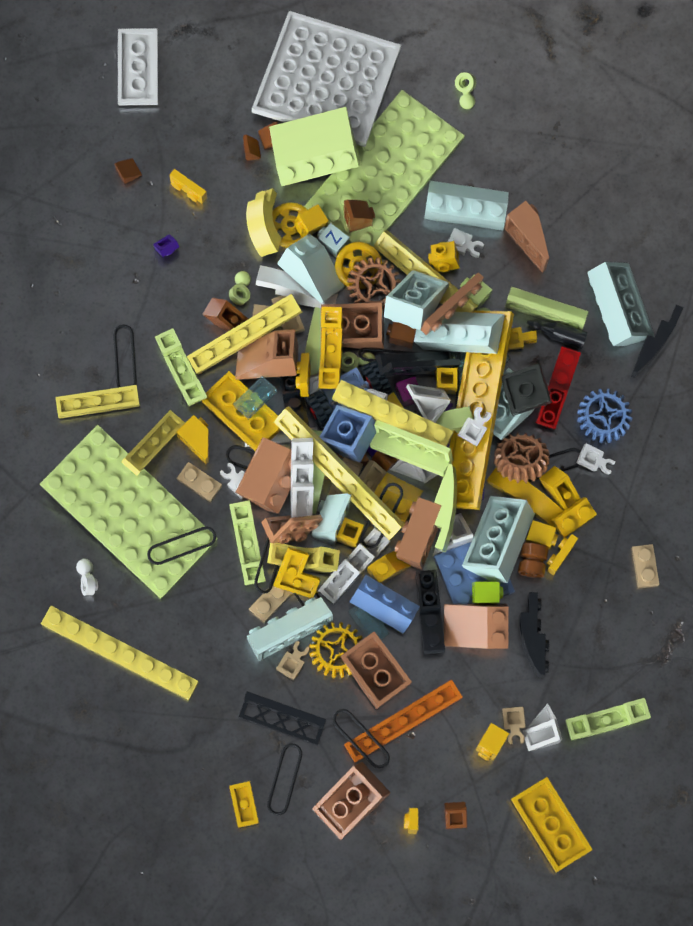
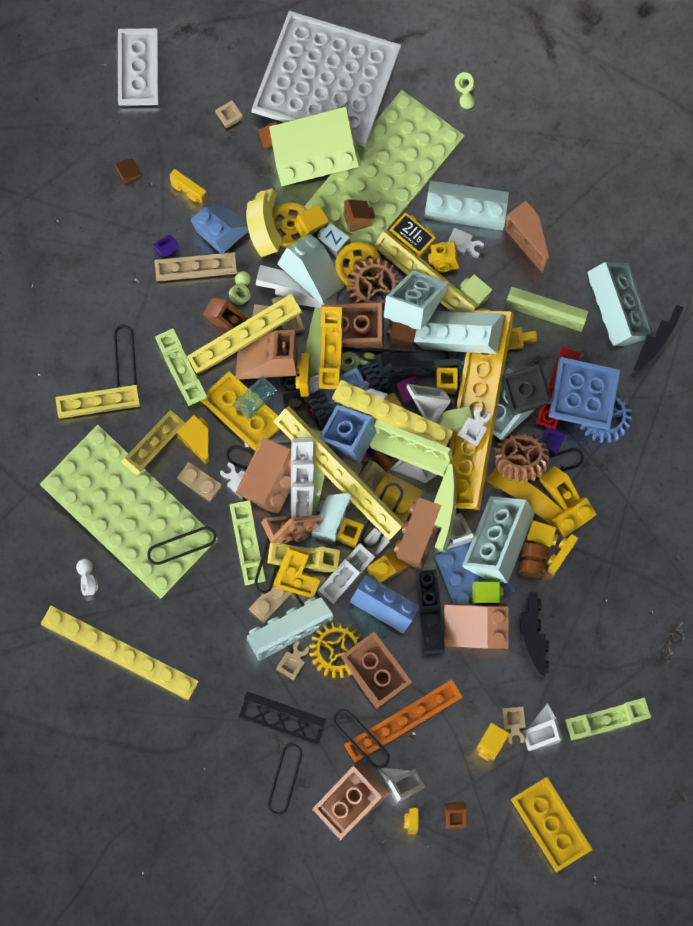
(195, 266): none -> tan plate
(219, 226): none -> medium blue slope
(229, 114): none -> tan plate
(244, 804): yellow plate -> none
(251, 148): dark orange slope -> none
(401, 782): none -> white slope
(413, 234): none -> brick
(447, 310): nougat plate -> none
(553, 440): none -> dark purple plate
(560, 332): black wheel -> none
(584, 393): none -> medium blue plate
(592, 459): white plate -> none
(645, 566): tan plate -> none

